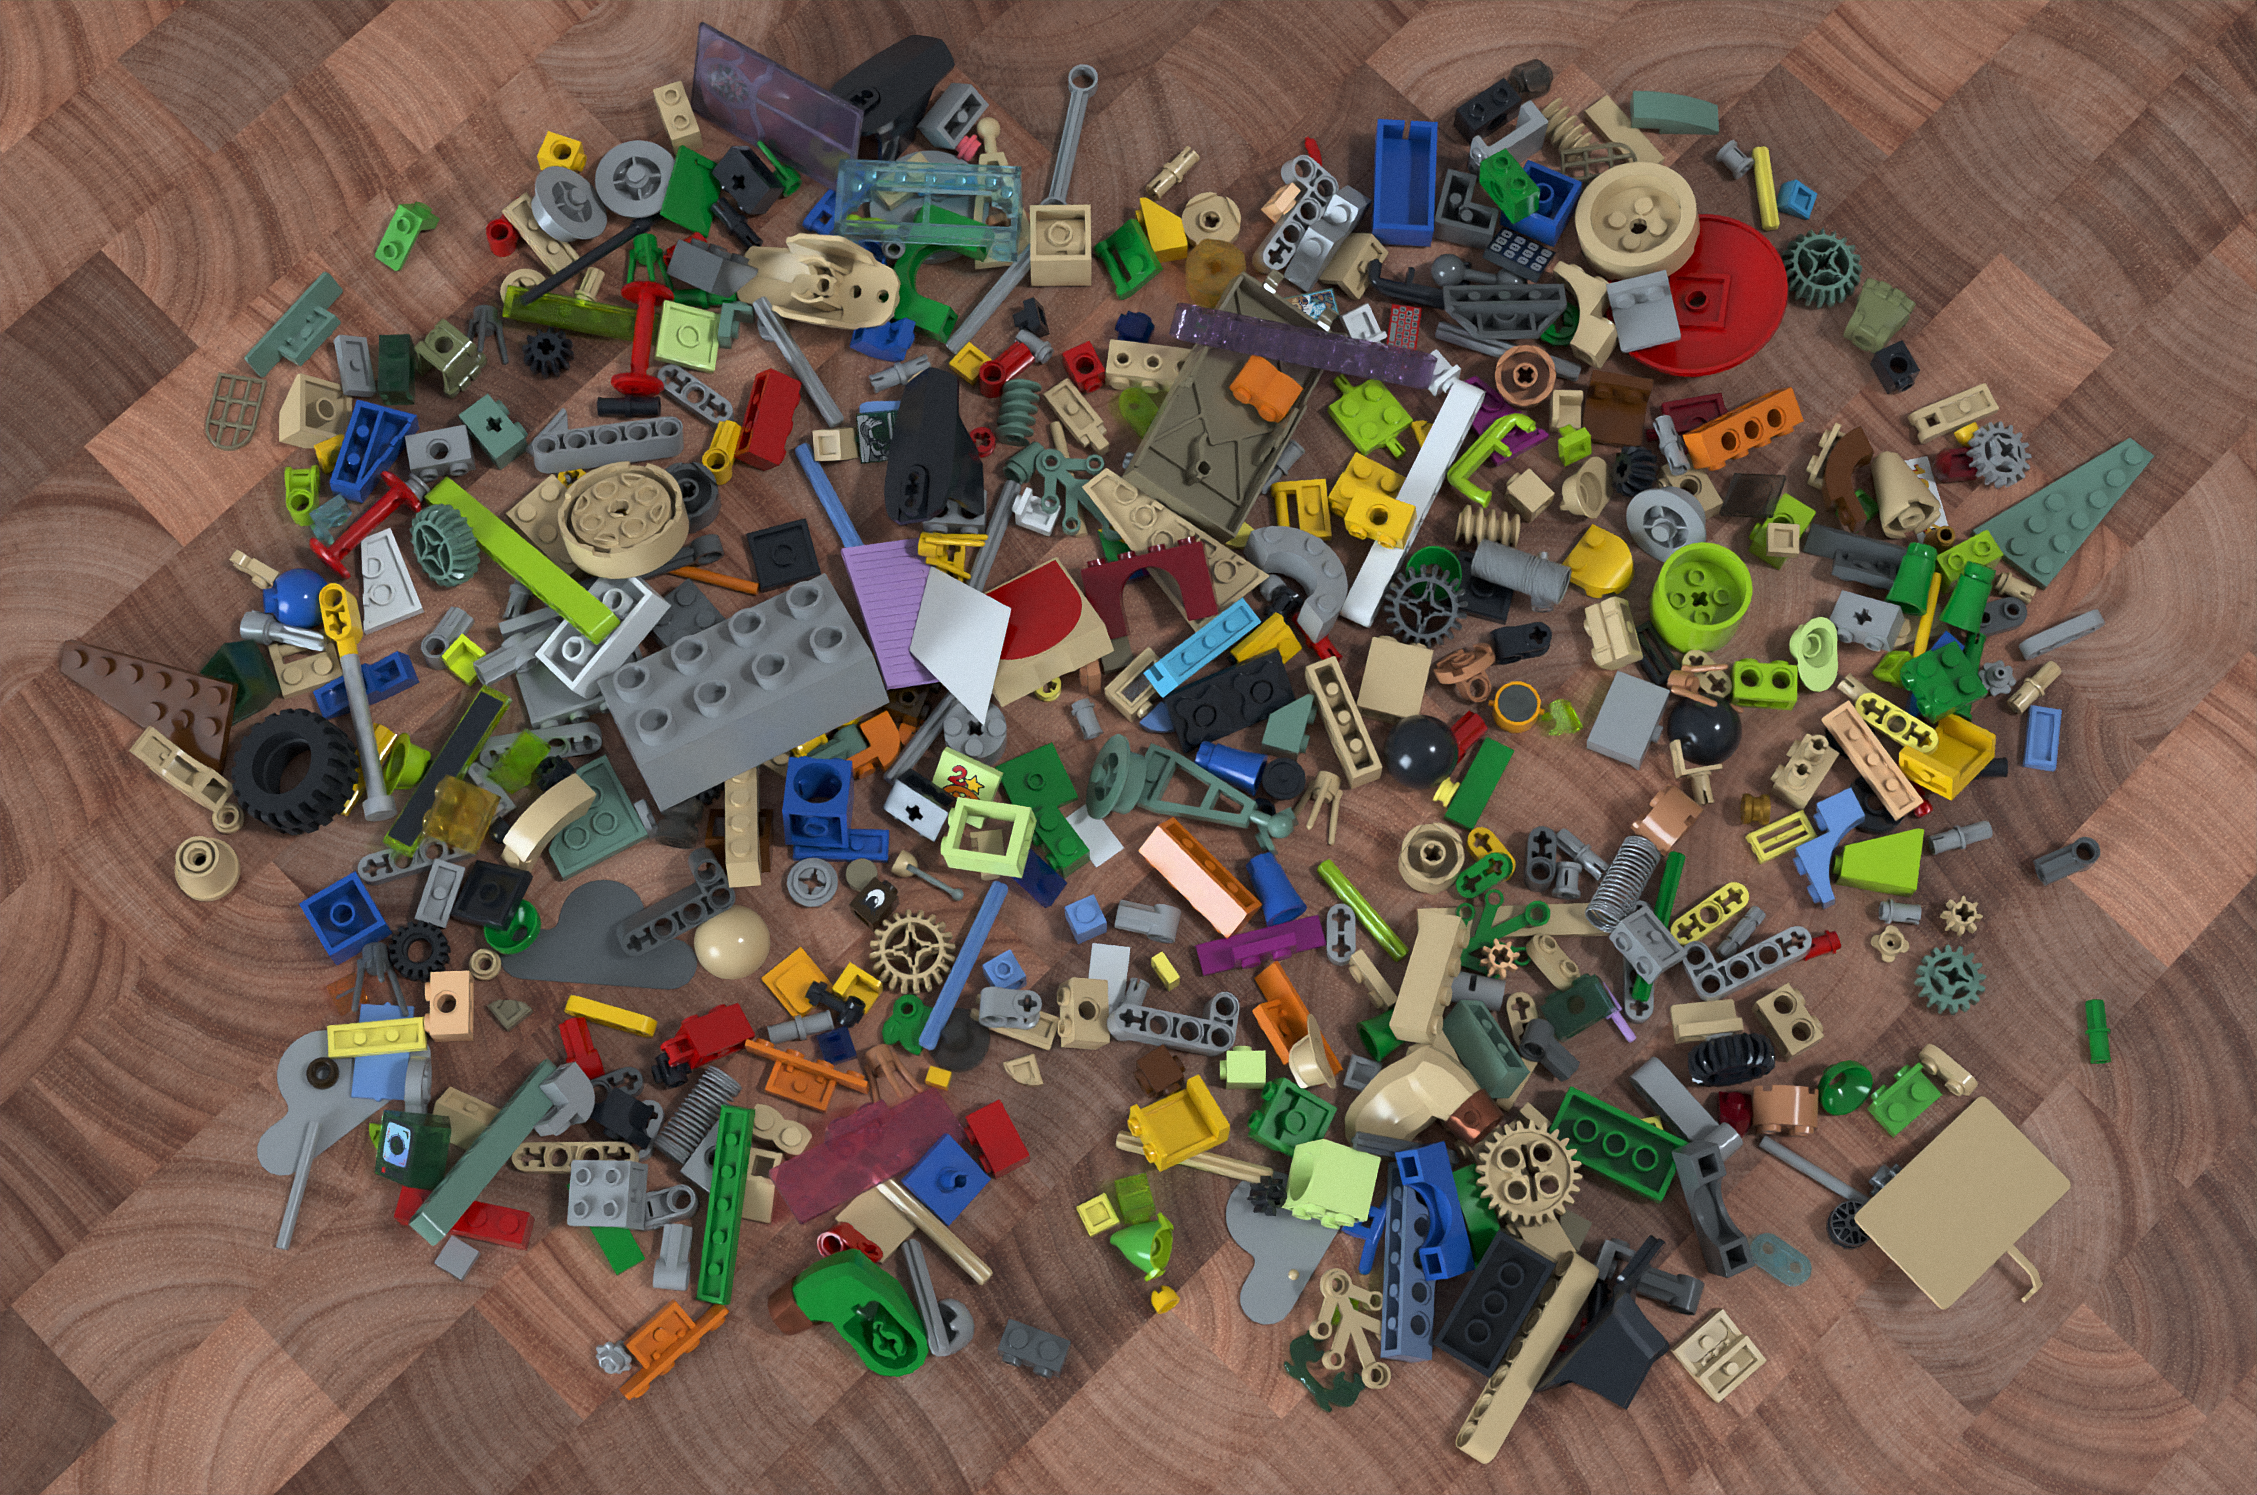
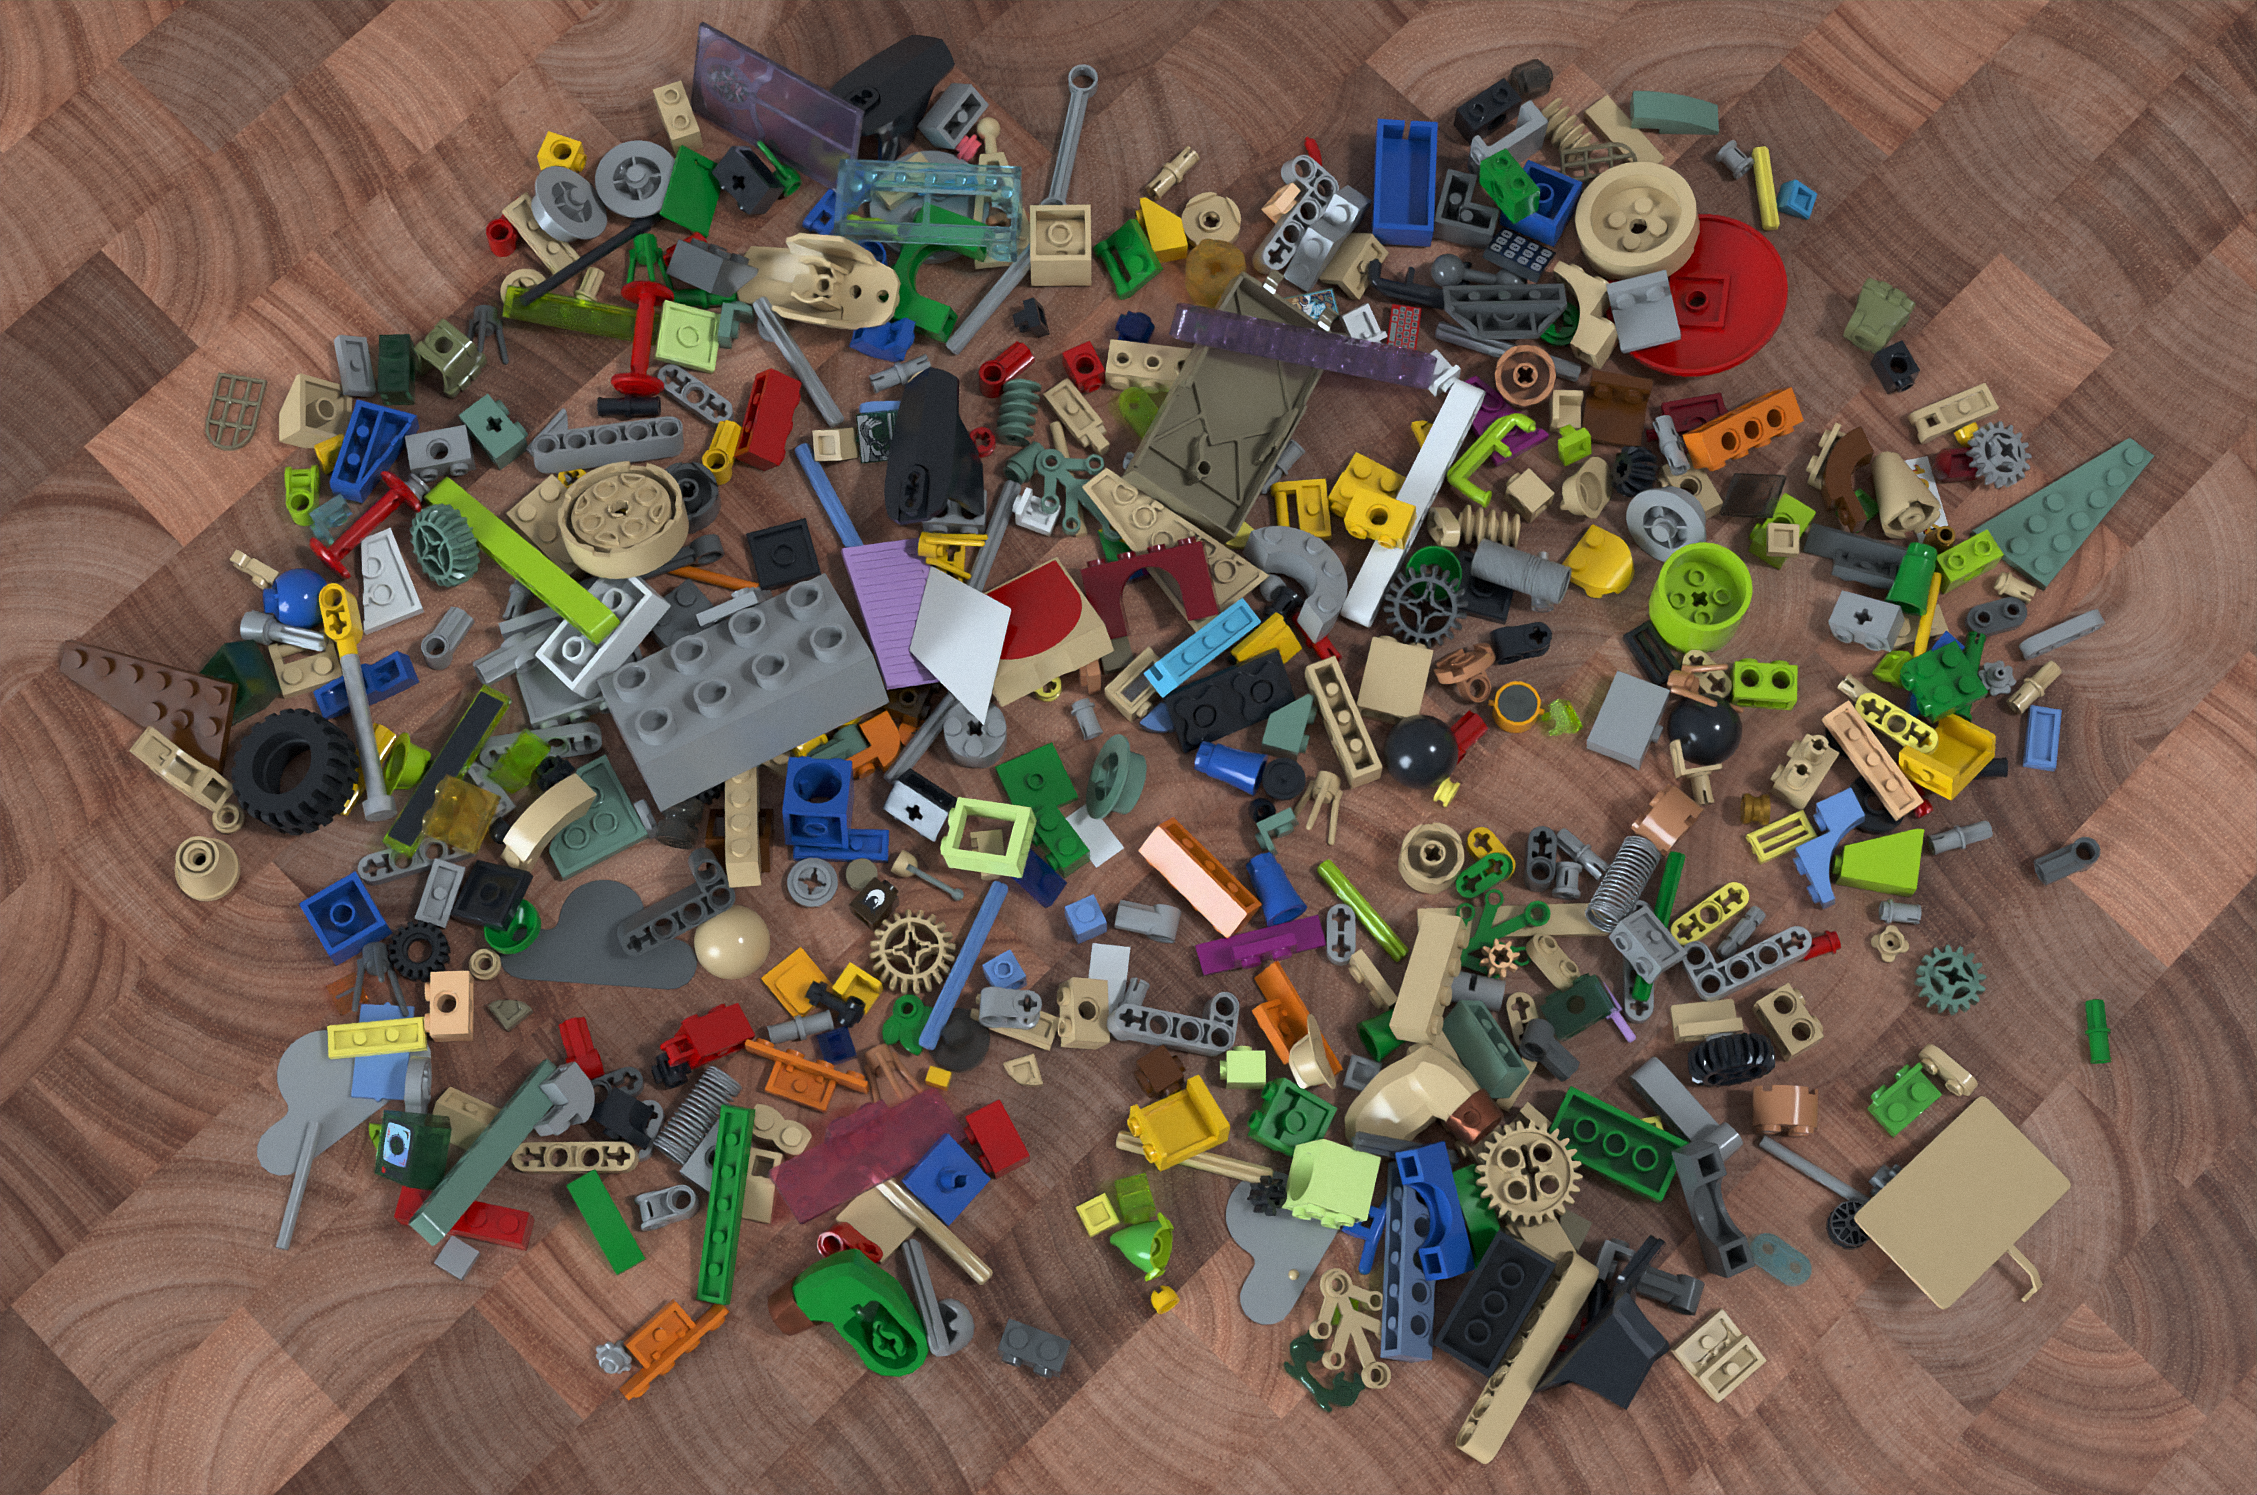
(299, 329): sand green bracket -> none
(318, 1065): dark brown plate -> none
(403, 232): bright green bracket -> none
(460, 659): neon yellow panel -> none
(546, 342): black gear -> none
(607, 1194): light grey bracket -> none
(611, 1016): yellow beam -> none
(673, 1266): light grey piece -> none
(736, 224): black pin -> none
(741, 599): none -> light grey wing
(893, 250): light grey pin -> none
(967, 779): yellowish green tile -> none
(968, 363): yellow plate -> none
(1040, 350): light grey pin -> none
(1160, 768): sand green plate -> none
(1165, 971): light yellow tile -> none
(1265, 388): orange brick -> none
(1370, 416): lime plate -> none
(1443, 527): none -> tan beam
(1479, 784): green tile -> none
(1612, 634): tan brick -> none
(1735, 1110): dark red plate -> none
(1808, 253): sand green gear -> none
(1816, 652): yellowish green piece -> none
(1849, 1091): green piece -> none
(1967, 911): tan gear -> none
(1969, 597): green plant -> none

